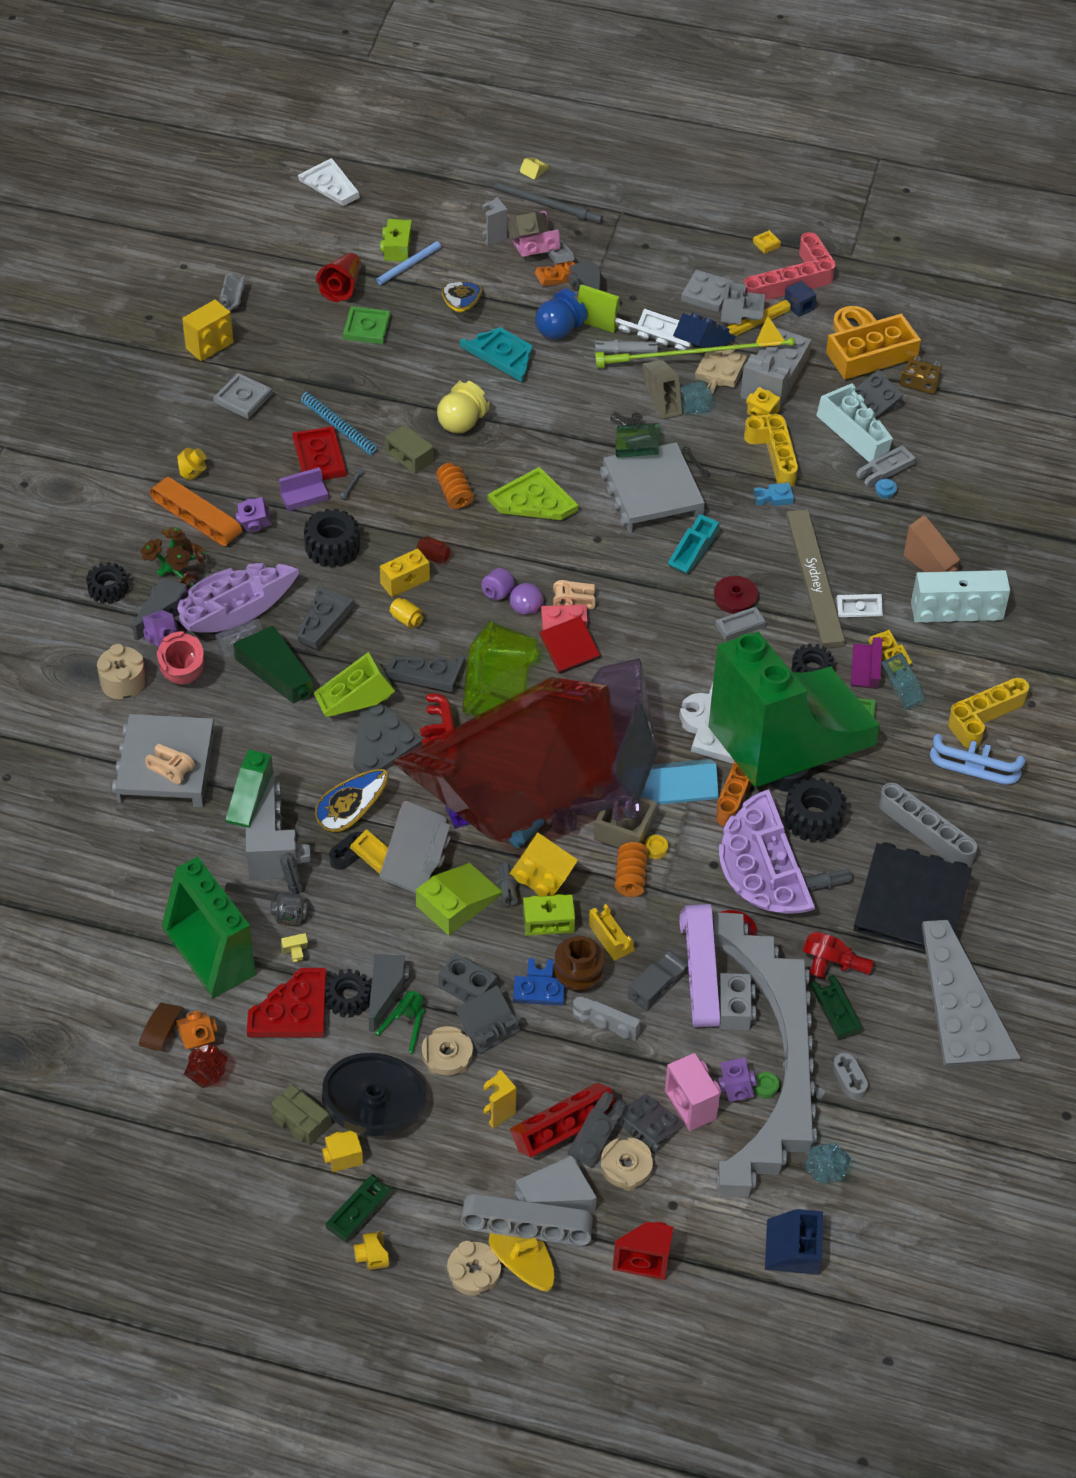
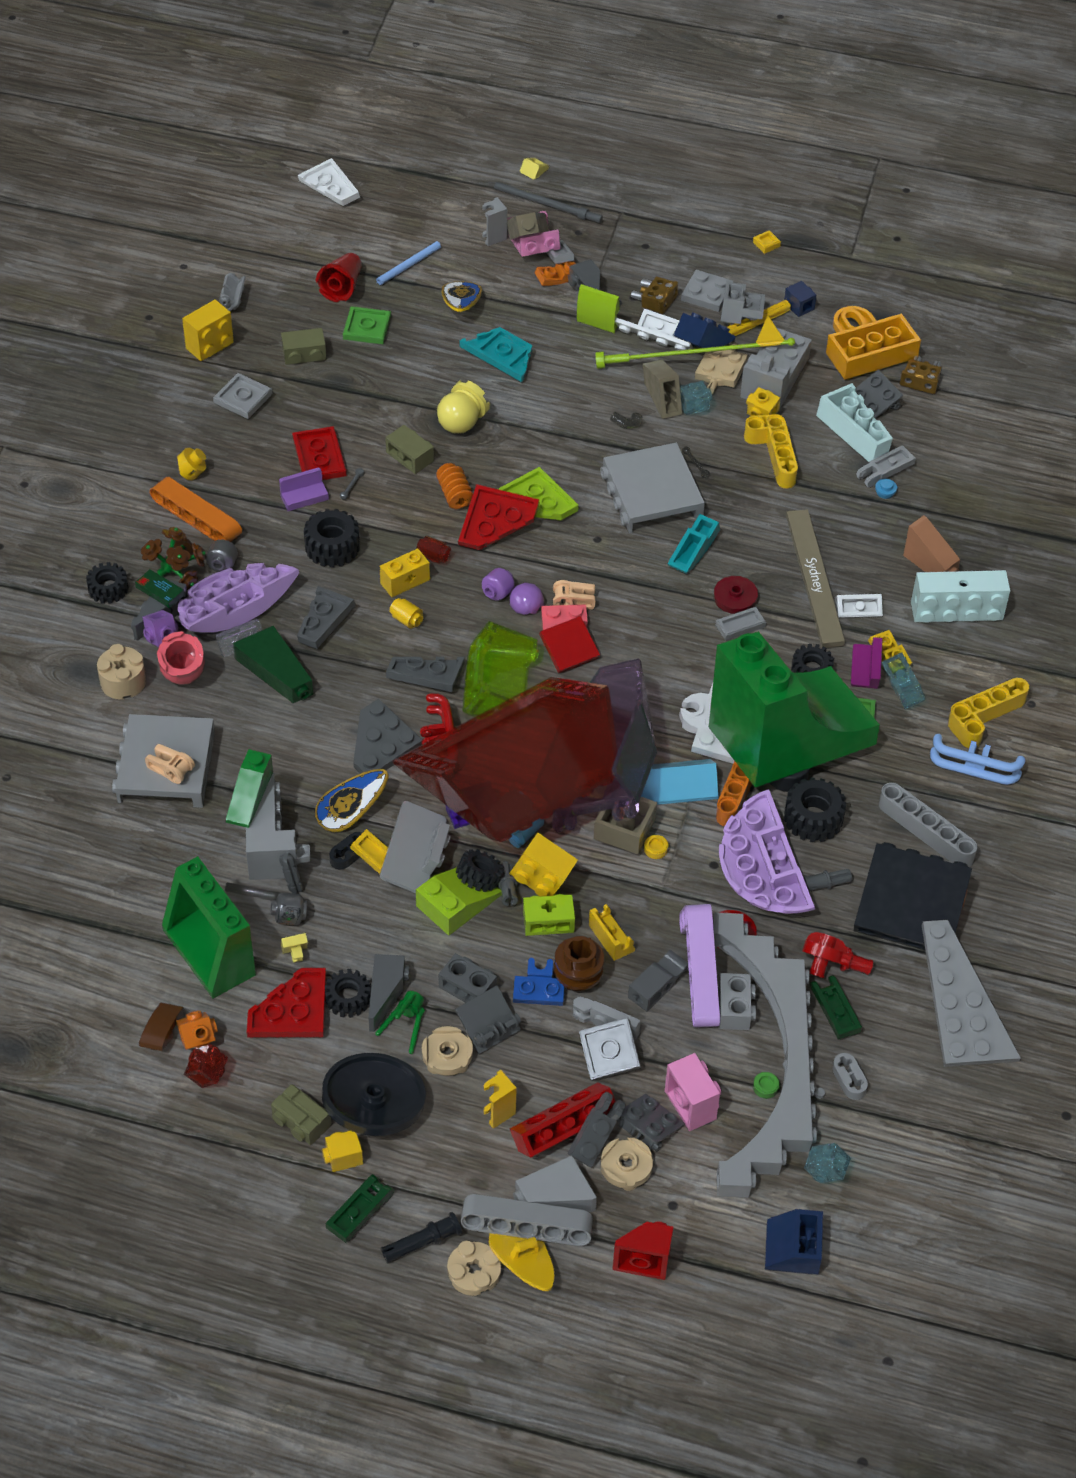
(159, 588): none -> dark green tile
(221, 555): none -> flat silver head
(254, 514): medium lavender brick -> none
(303, 346): none -> olive brick
(337, 426): medium azure piece -> none
(355, 688): lime slope -> none
(372, 1251): yellow piece -> none
(396, 240): lime brick -> none
(433, 1233): none -> black pin
(479, 870): none -> black tyre
(495, 515): none -> red plate
(560, 315): blue tile -> none
(609, 1049): none -> tile
(620, 347): light grey pin -> none
(631, 869): orange piece -> none
(637, 440): clear green tile -> none
(657, 294): none -> pearl gold piece
(737, 1085): medium lavender brick -> none
(776, 494): dark azure plate -> none
(814, 272): coral beam -> none

